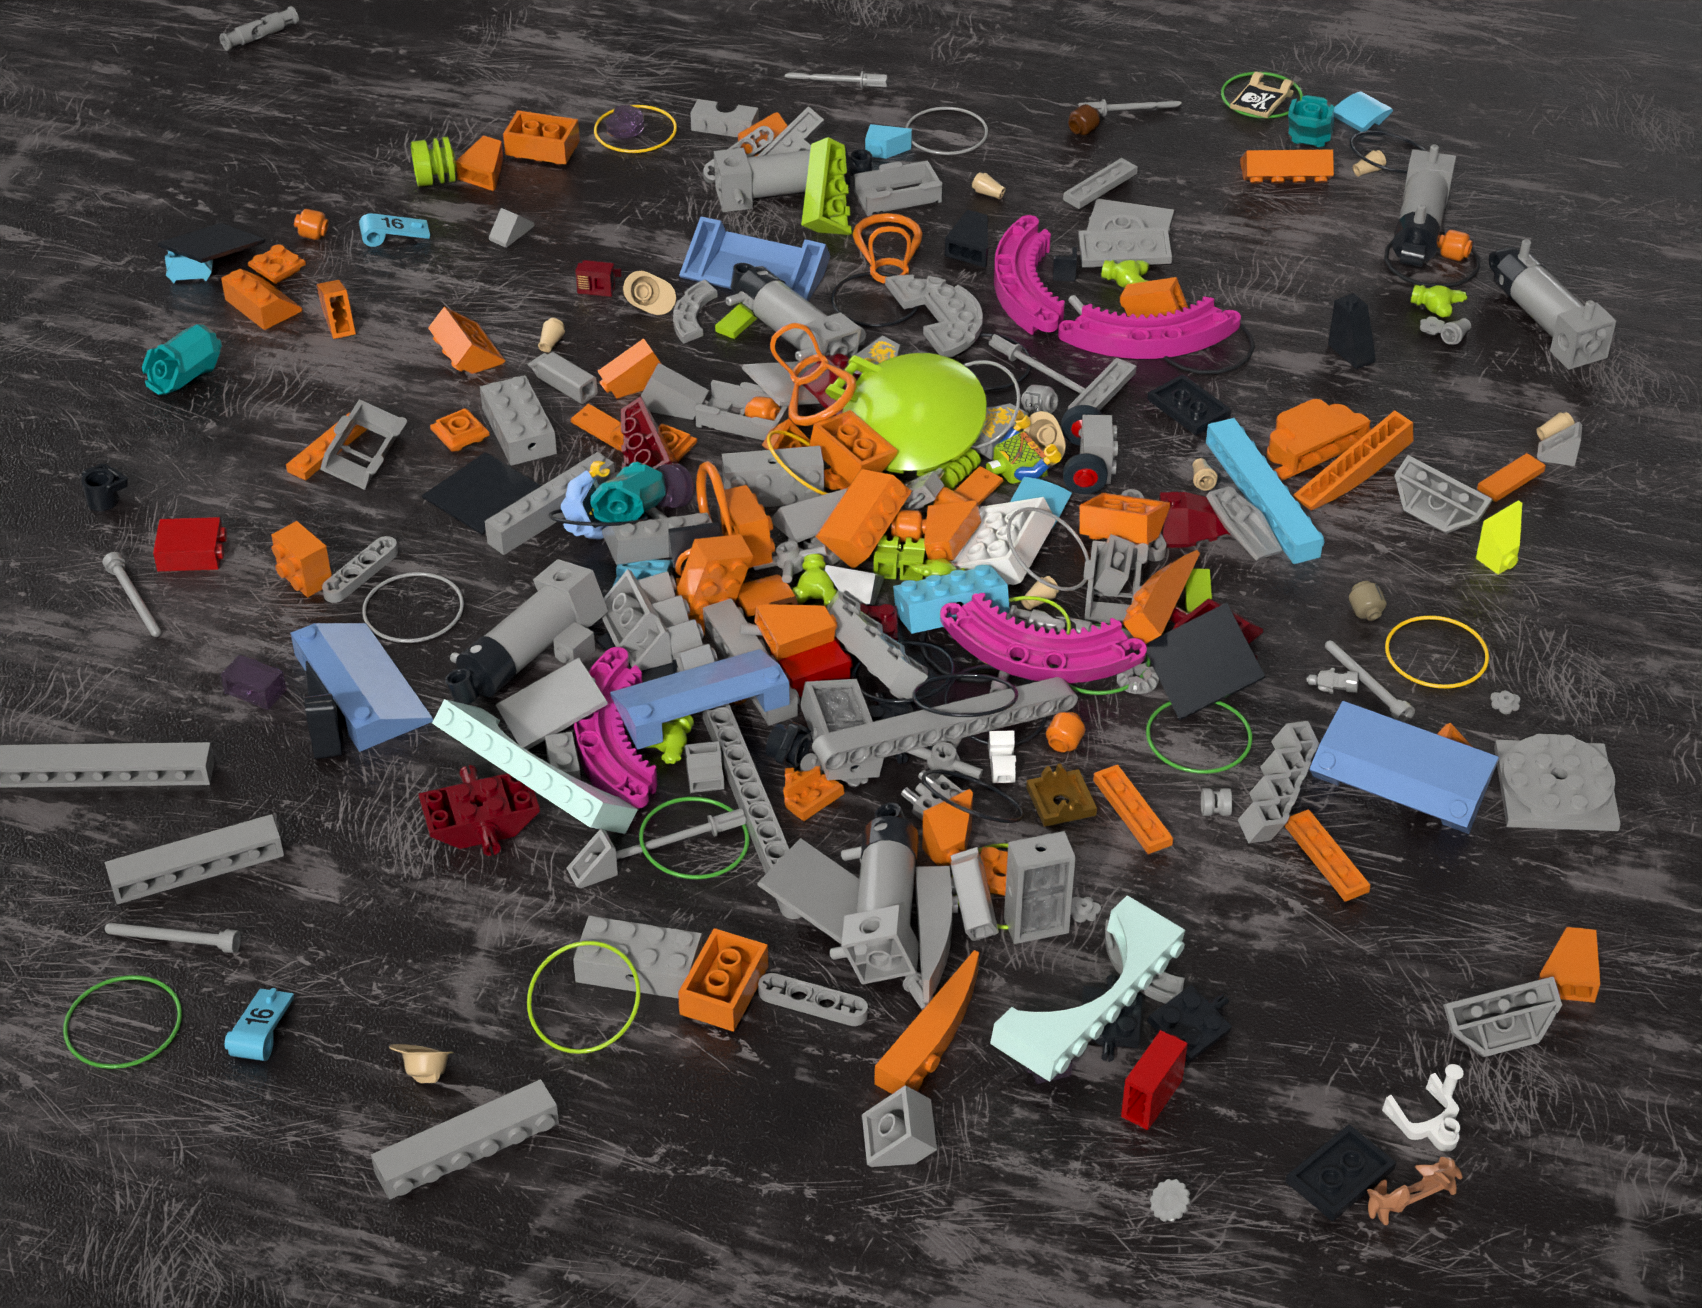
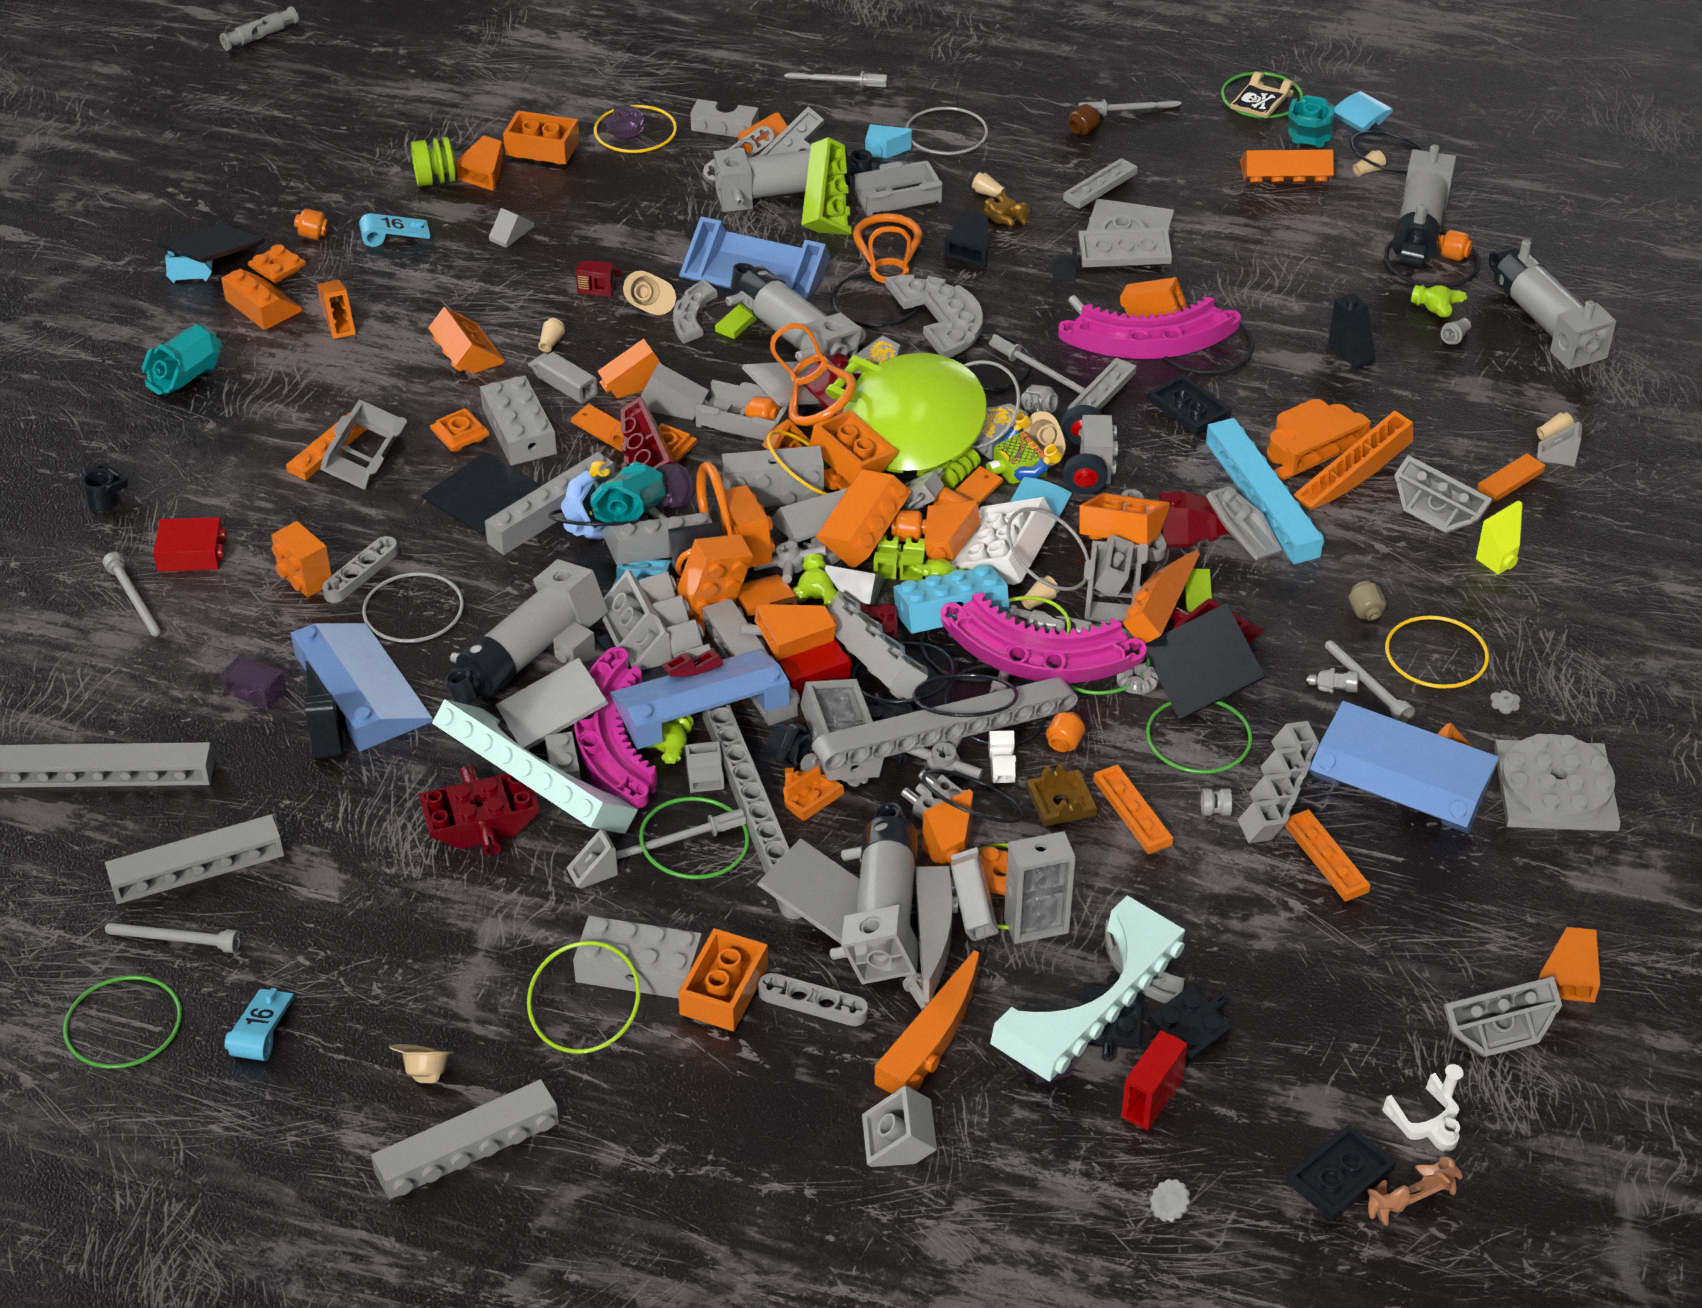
(685, 666): none -> dark red slope
(1006, 209): none -> pearl gold animal
(1017, 280): dark pink gear -> none
(1084, 909): light grey plant -> none
(1125, 272): lime animal -> none
(1203, 475): tan cone -> none
(1431, 325): light grey plant -> none

